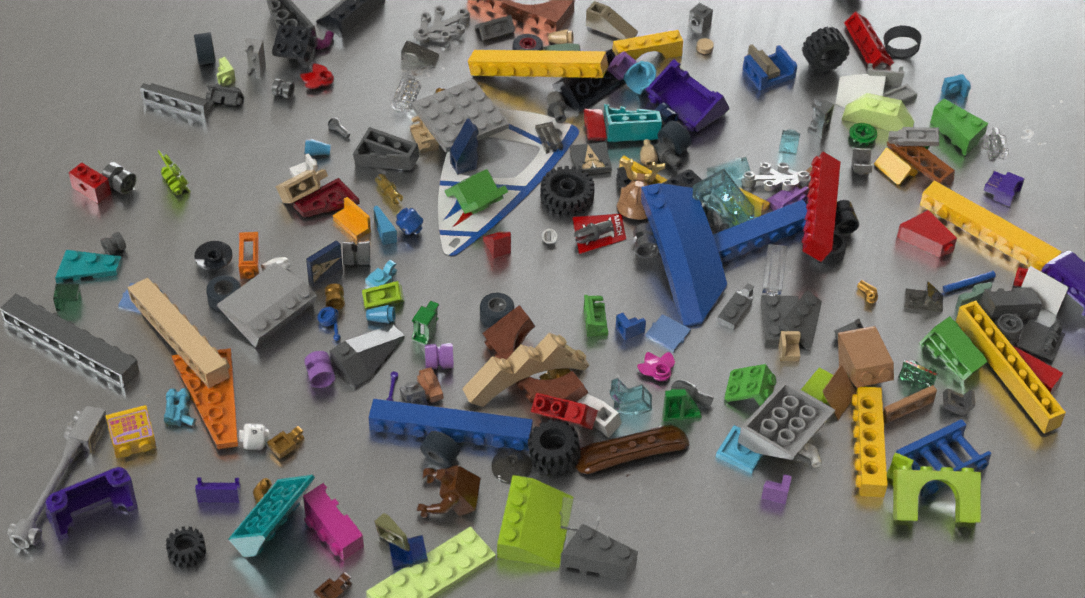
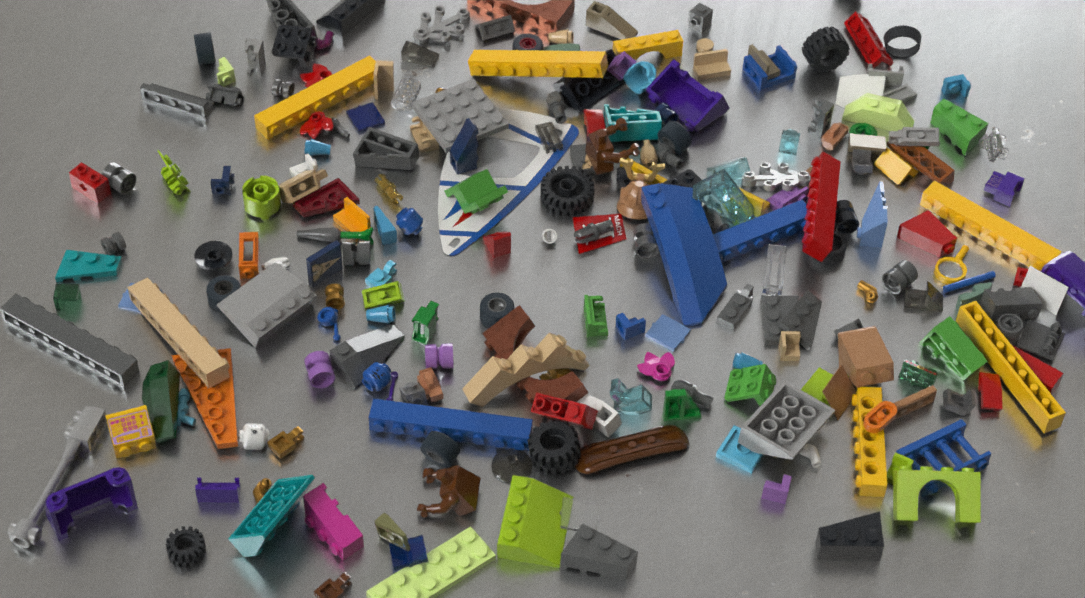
(161, 397): none -> dark green wedge
(223, 185): none -> dark blue bracket
(261, 196): none -> lime brick
(315, 98): none -> yellow brick
(315, 124): none -> red plate
(333, 233): none -> dark grey piece
(365, 117): none -> clear blue piece
(377, 376): none -> blue head
(383, 77): none -> tan panel
(601, 151): none -> reddish brown torso
(711, 64): none -> tan panel
(743, 360): none -> dark azure cone
(834, 135): none -> nougat piece
(851, 539): none -> black wedge
(874, 220): none -> medium blue wedge
(876, 144): none -> panel
(878, 418): none -> orange plate
(899, 276): none -> dark grey wheel
(951, 269): none -> yellow piece
(991, 391): none -> red slope

